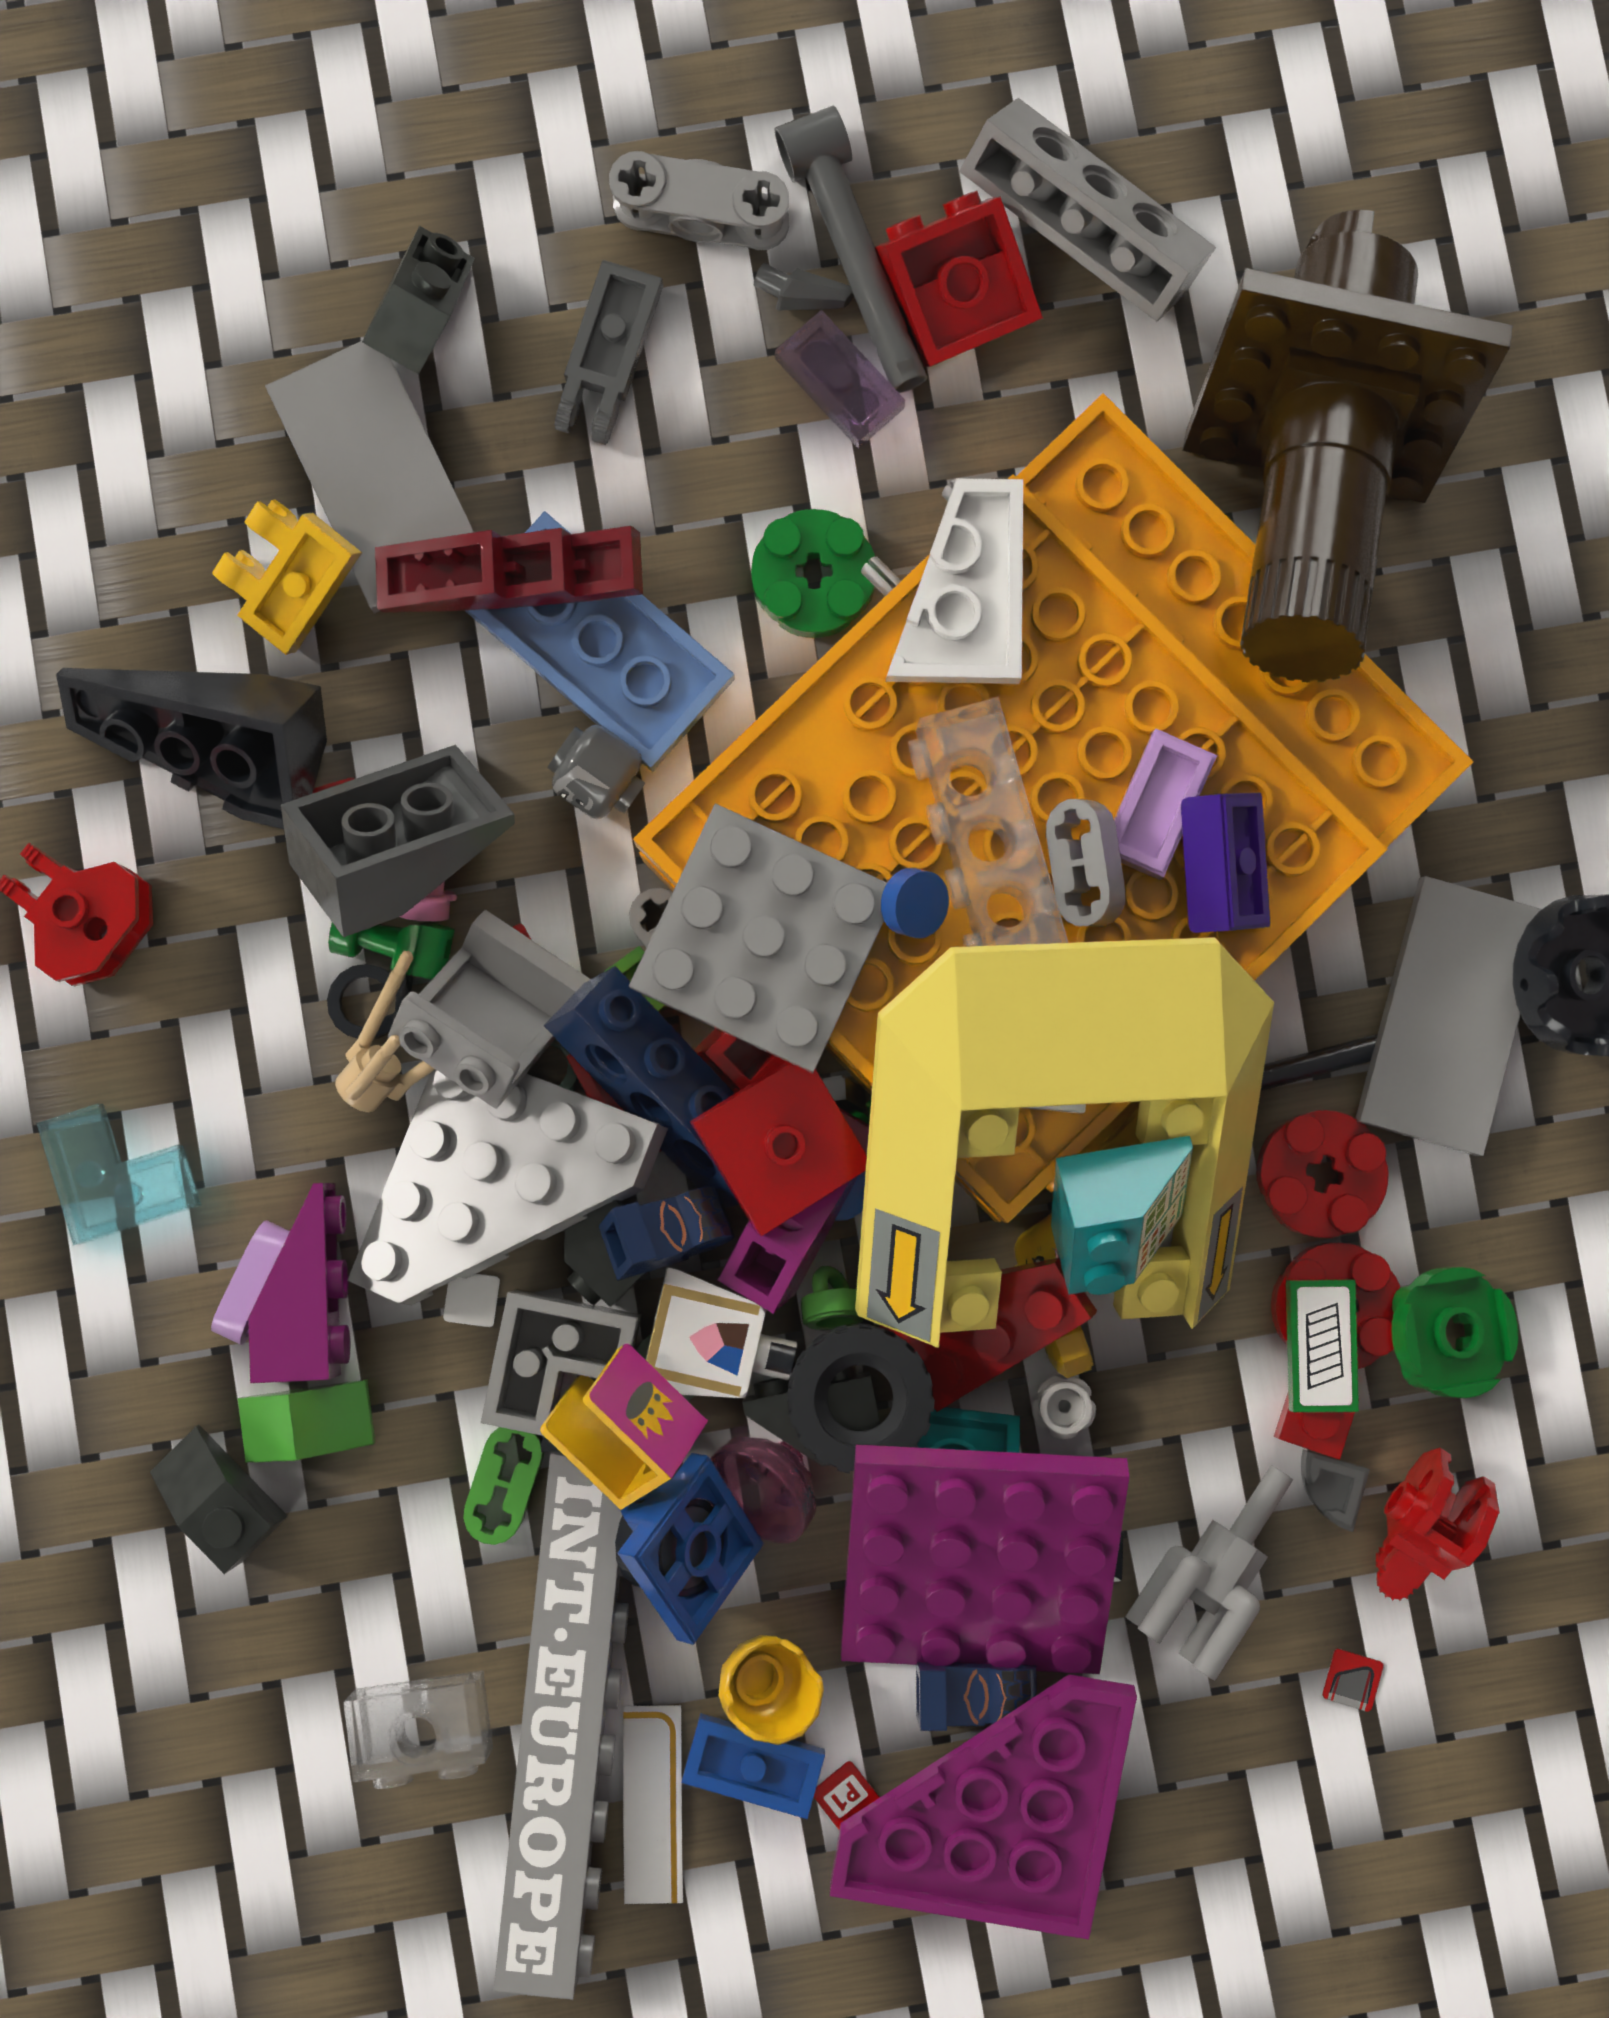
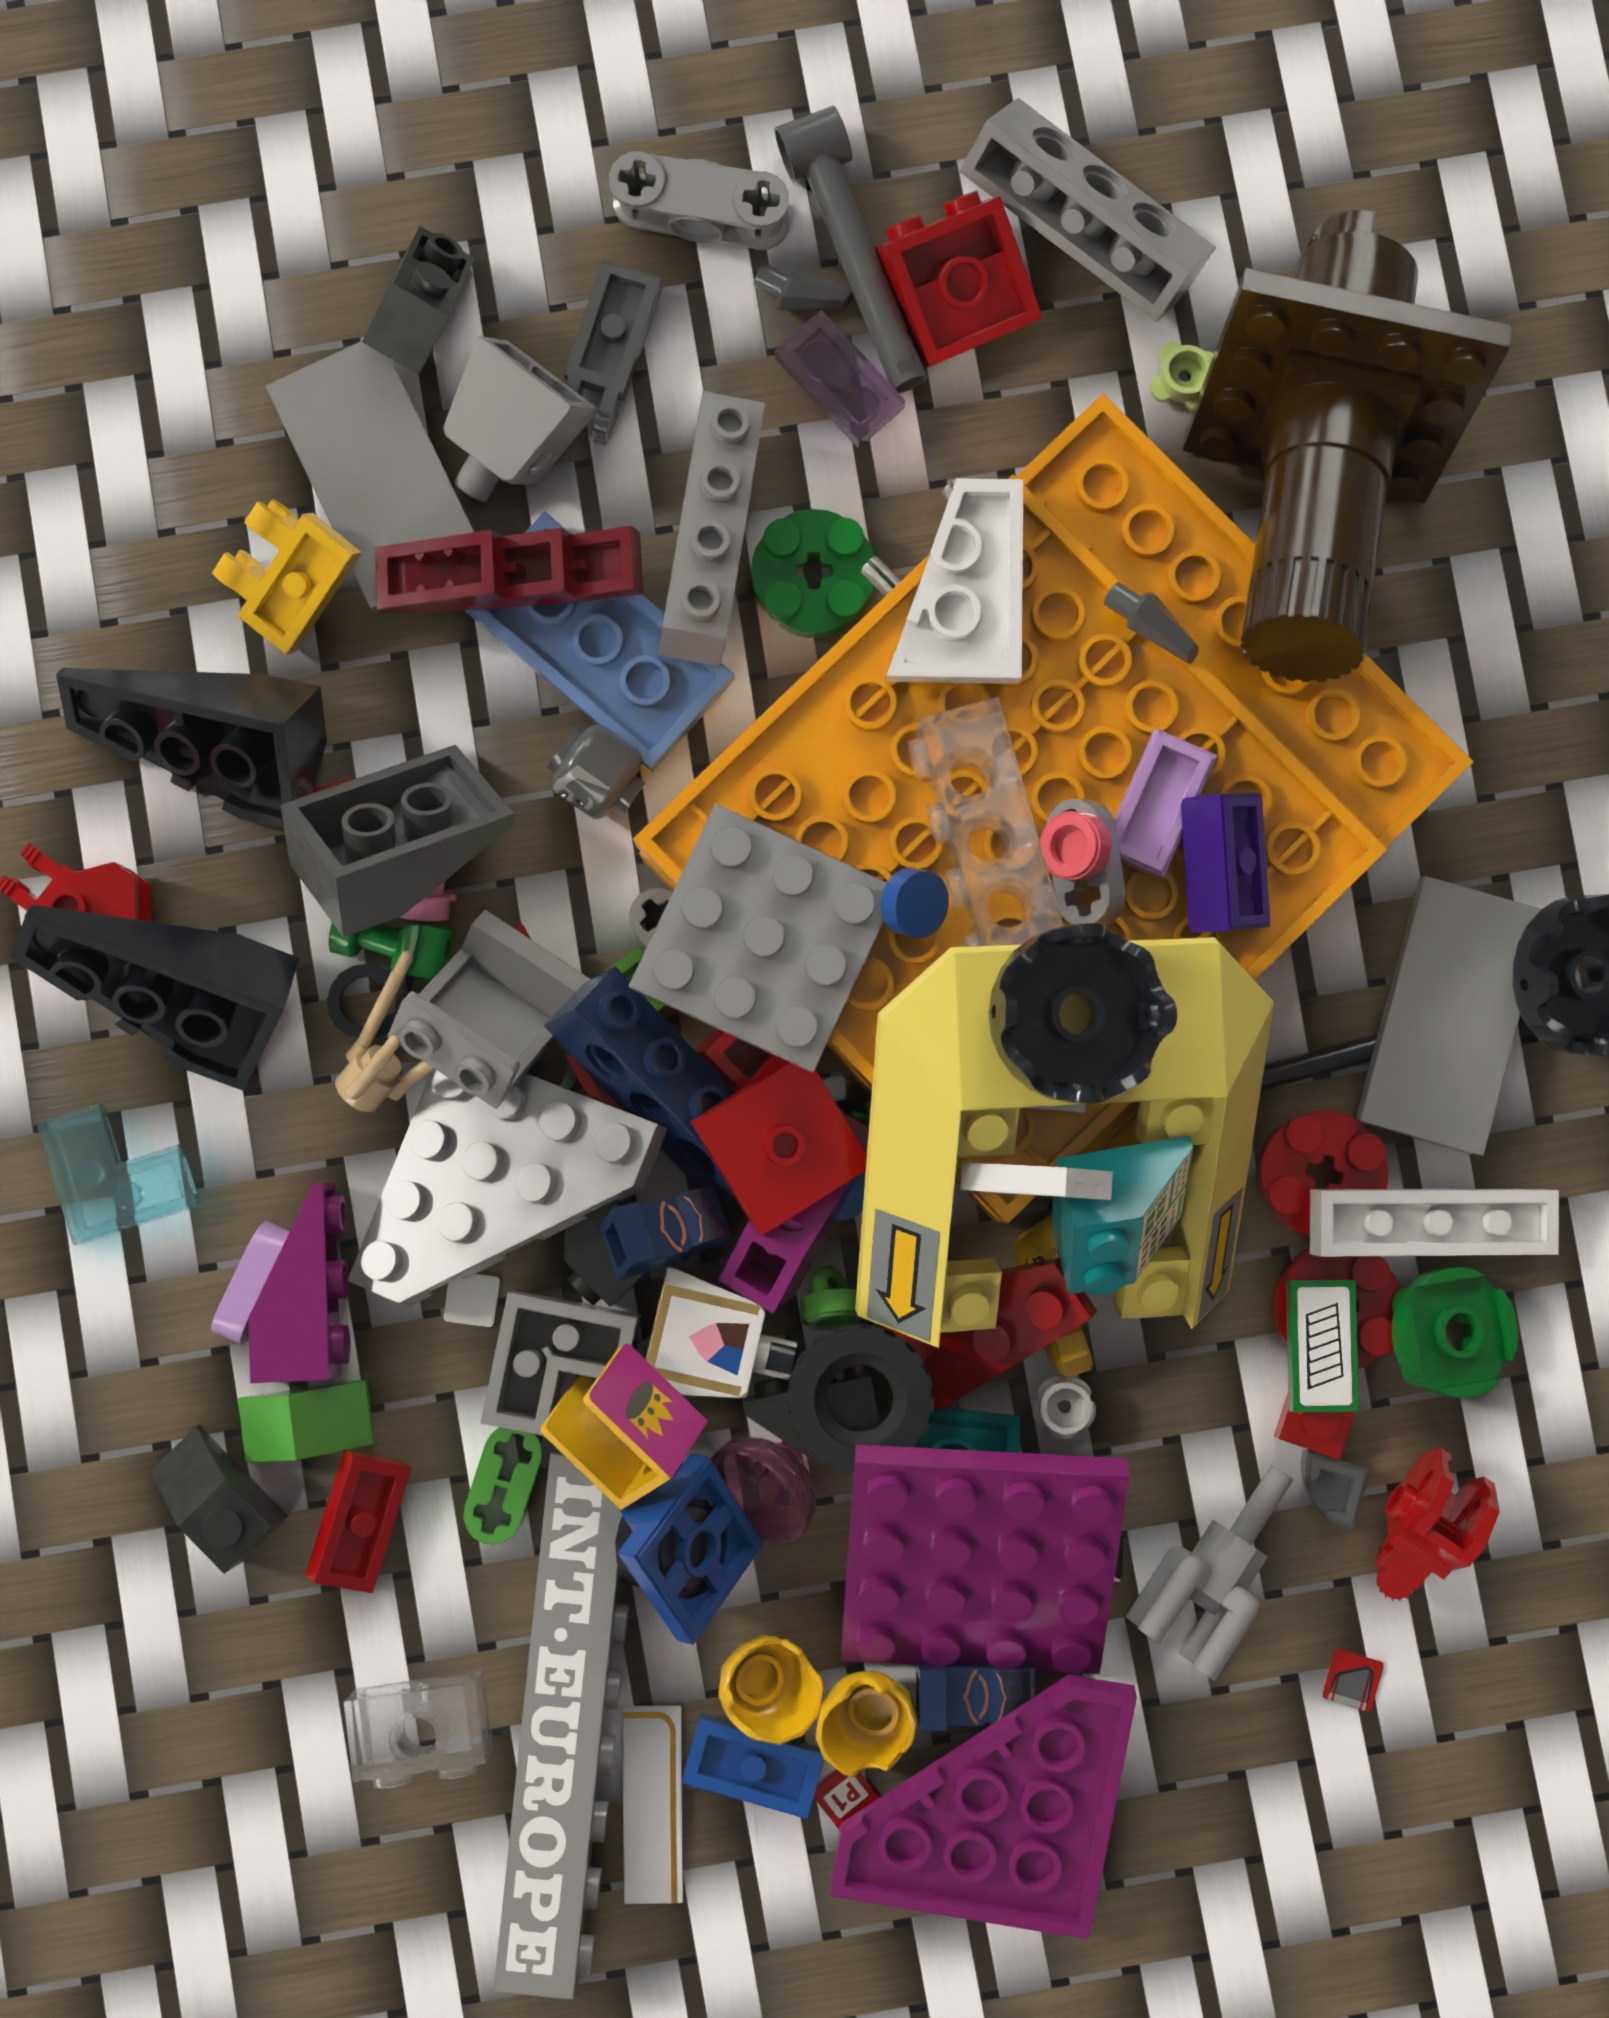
(186, 987): none -> black wedge
(358, 1521): none -> red plate
(511, 418): none -> light grey torso
(711, 529): none -> light grey brick
(866, 1723): none -> yellow hair
(1036, 1180): none -> white tile
(1076, 846): none -> coral tile
(1126, 1013): none -> black plate
(1152, 621): none -> dark grey bar
(1178, 359): none -> yellowish green plate
(1433, 1222): none -> white plate

